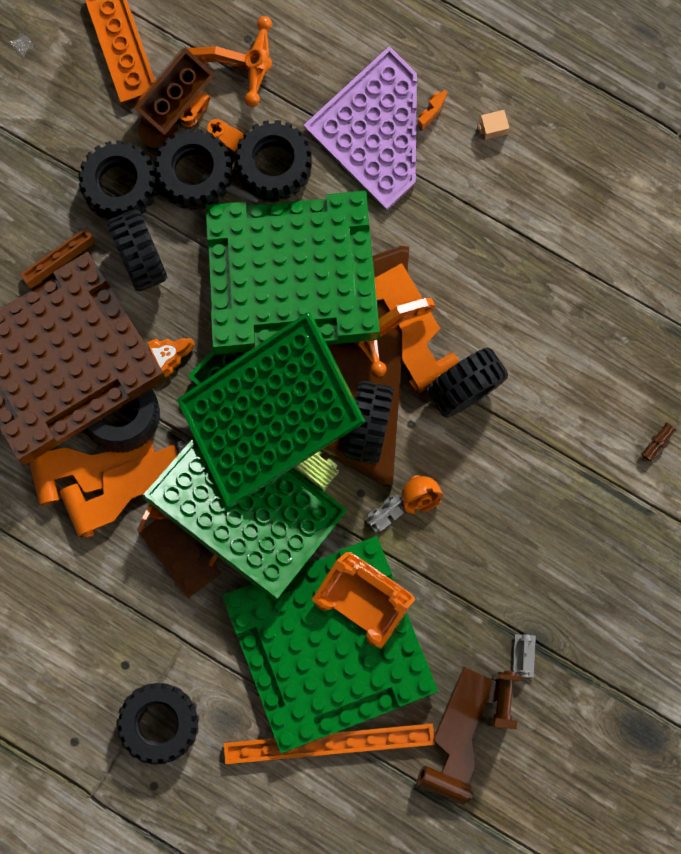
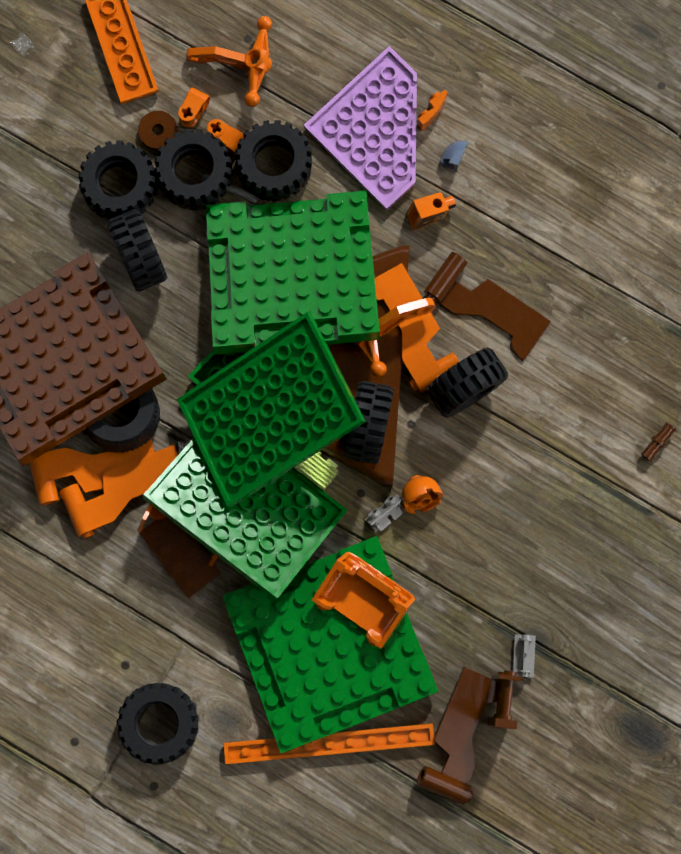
(58, 257): dark orange plate -> none
(169, 353): orange rock -> none
(172, 91): reddish brown slope -> none
(429, 210): none -> orange torso
(453, 155): none -> sand blue brick
(489, 302): none -> reddish brown door
(493, 125): light nougat brick -> none

